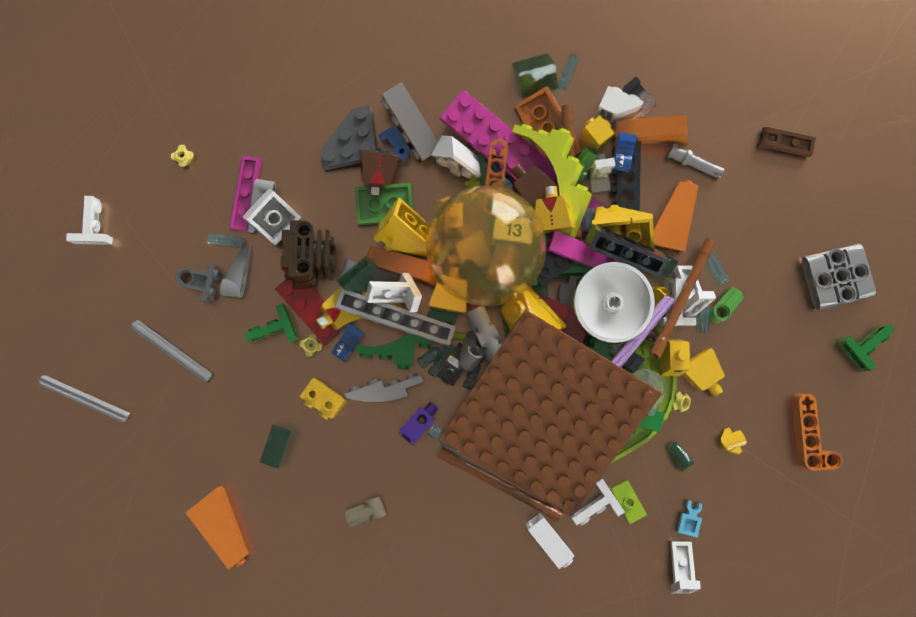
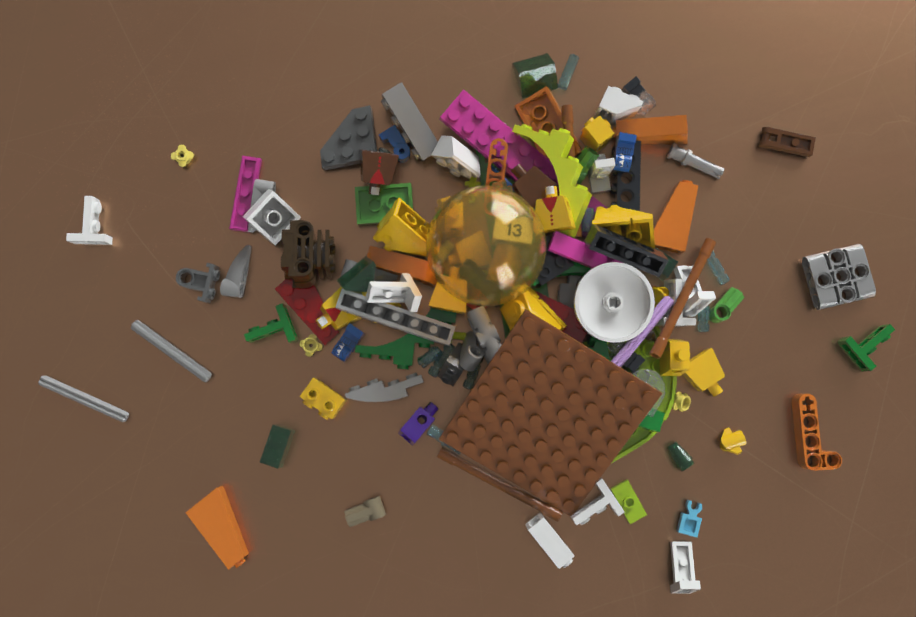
(225, 240): clear light blue axle -> none

